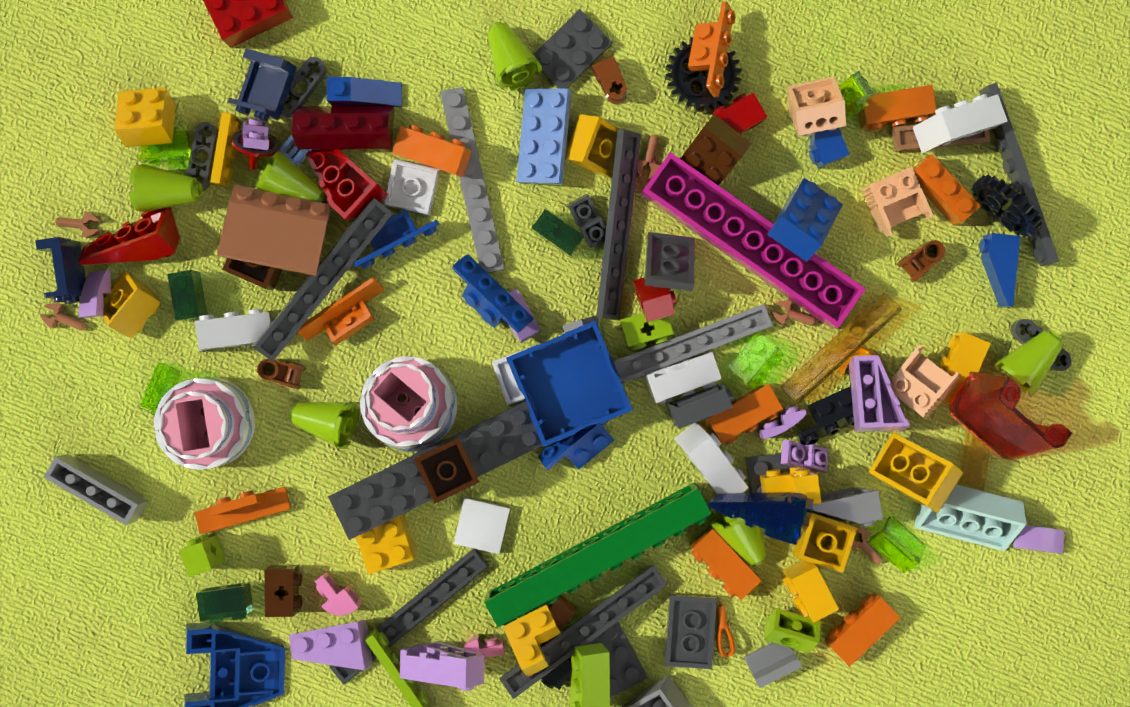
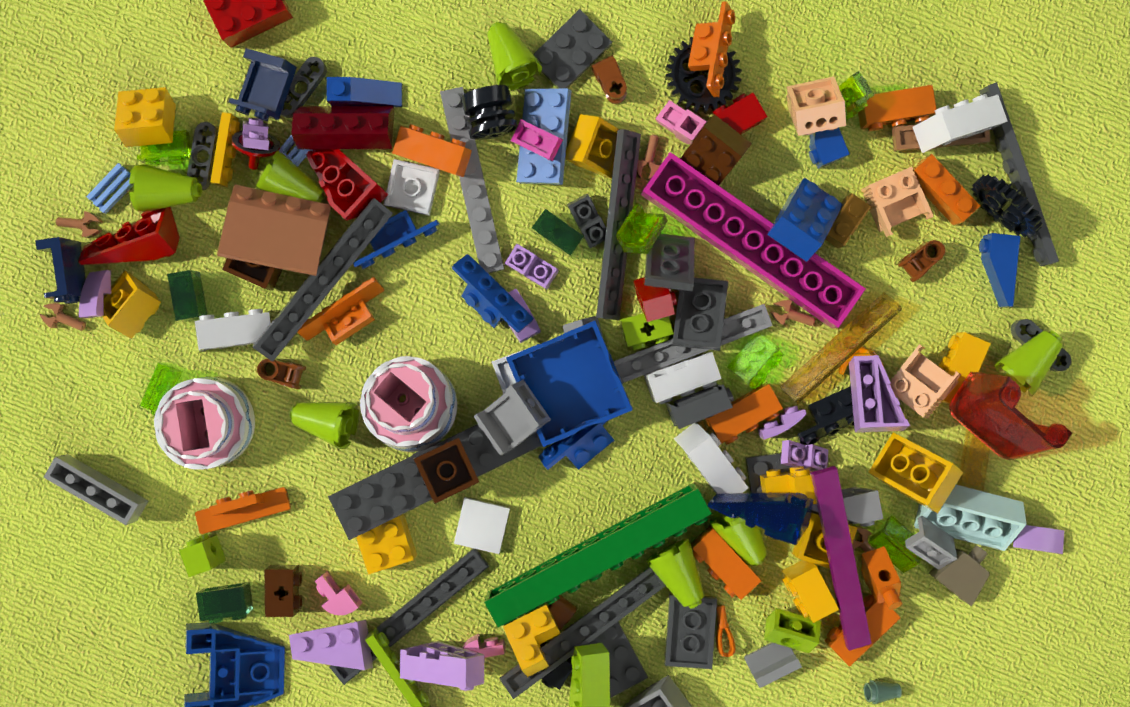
(103, 185): none -> light blue tile
(487, 108): none -> black wheel
(512, 418): none -> light grey panel
(531, 266): none -> lavender slope
(536, 140): none -> dark pink plate
(640, 230): none -> clear neon green bracket
(679, 572): none -> lime cone
(680, 122): none -> bright pink brick
(701, 315): none -> dark grey plate
(841, 557): none -> magenta tile
(847, 220): none -> pearl gold brick
(881, 577): none -> orange torso
(881, 691): none -> sand green cone
(932, 544): none -> light grey panel
(964, 575): none -> dark tan torso

